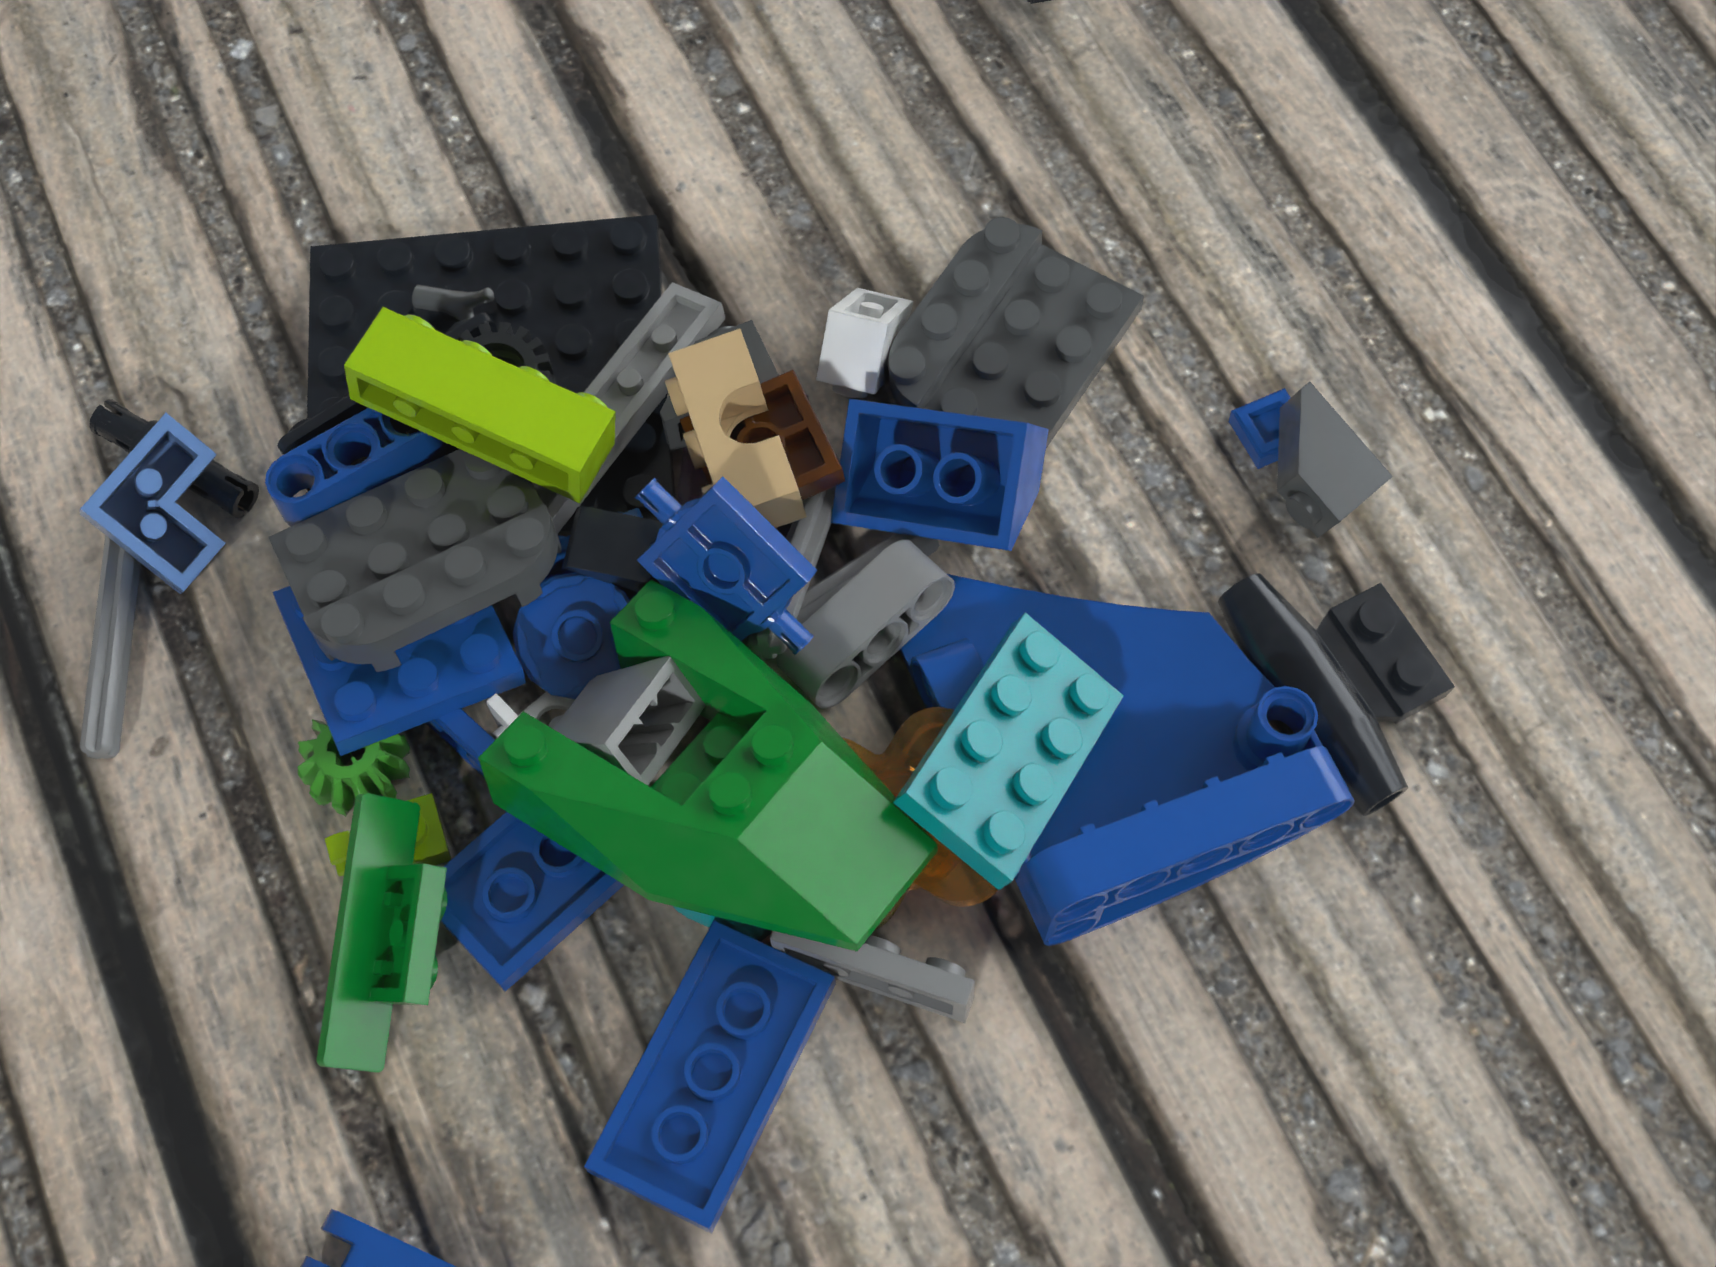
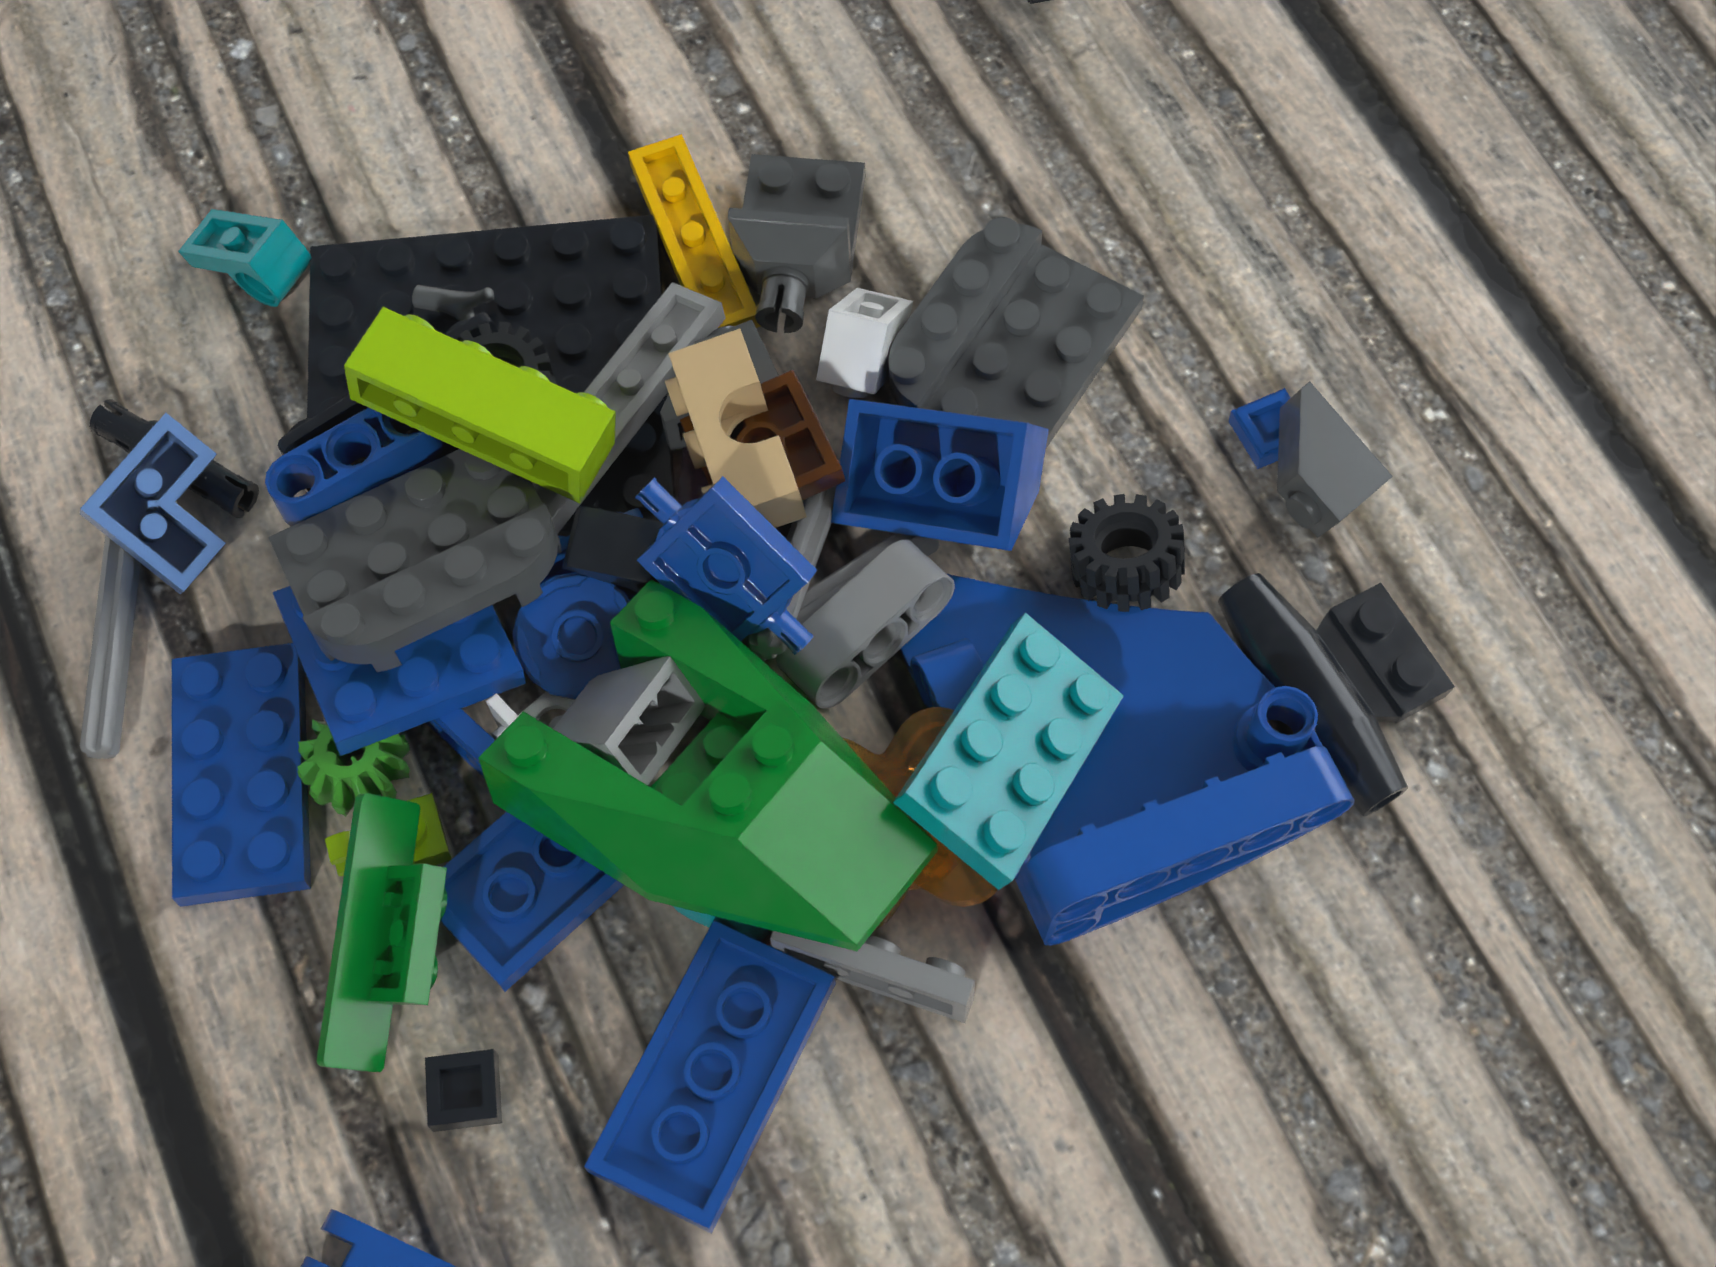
(236, 776): none -> blue plate
(252, 249): none -> teal plate
(463, 1090): none -> black plate
(691, 227): none -> yellow plate
(796, 232): none -> dark grey plate
(1134, 577): none -> black tyre

